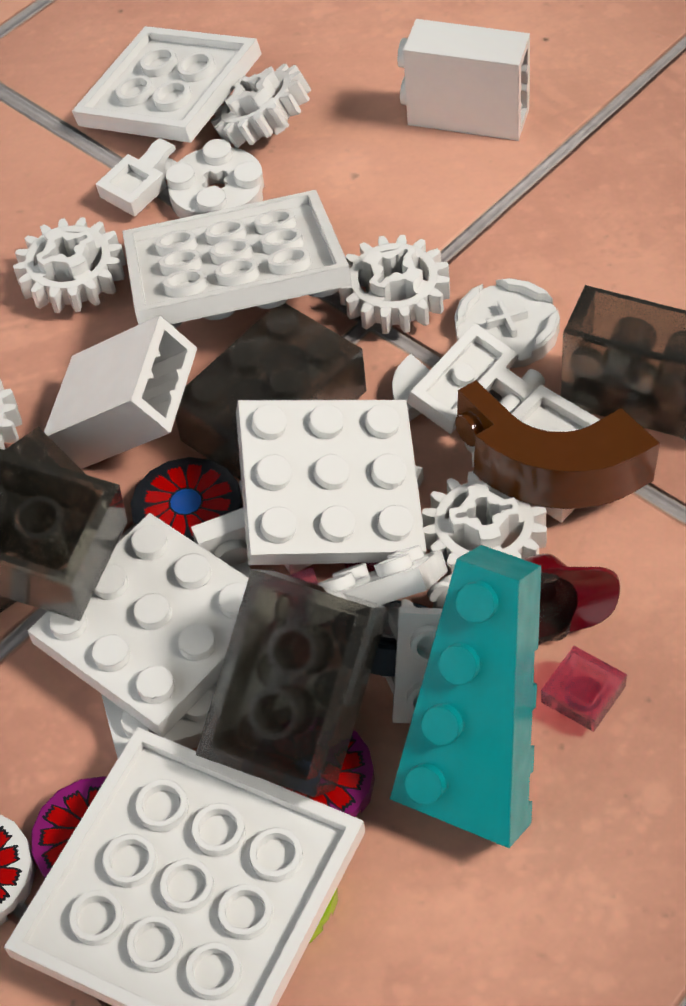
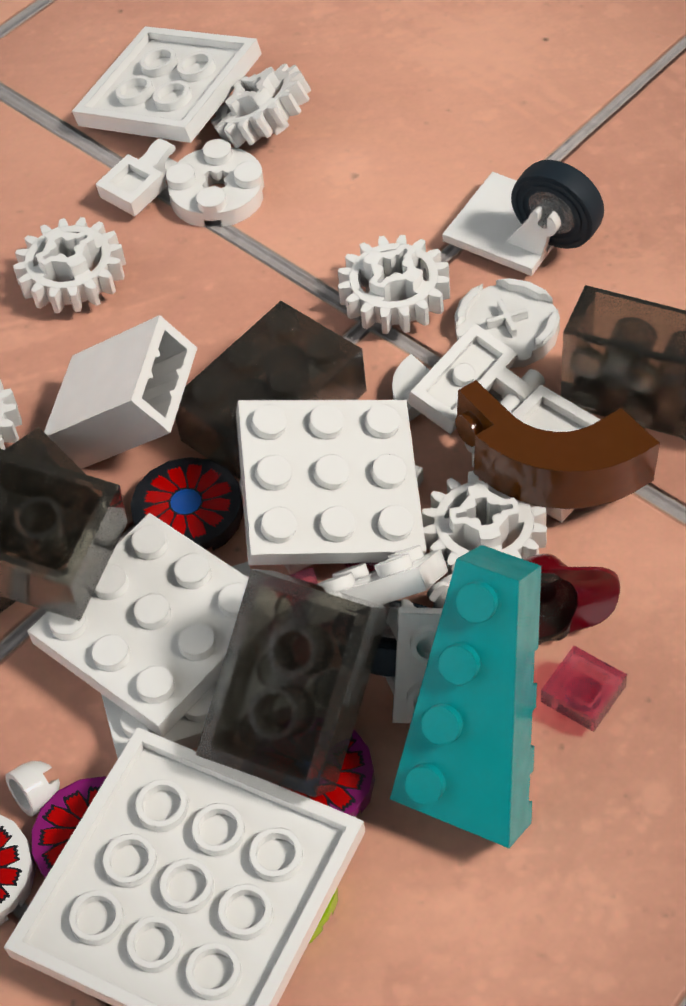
(31, 787): none -> white hinge
(224, 537): white plate -> none
(234, 260): white plate -> none
(466, 78): white brick -> none
(528, 216): none -> plate

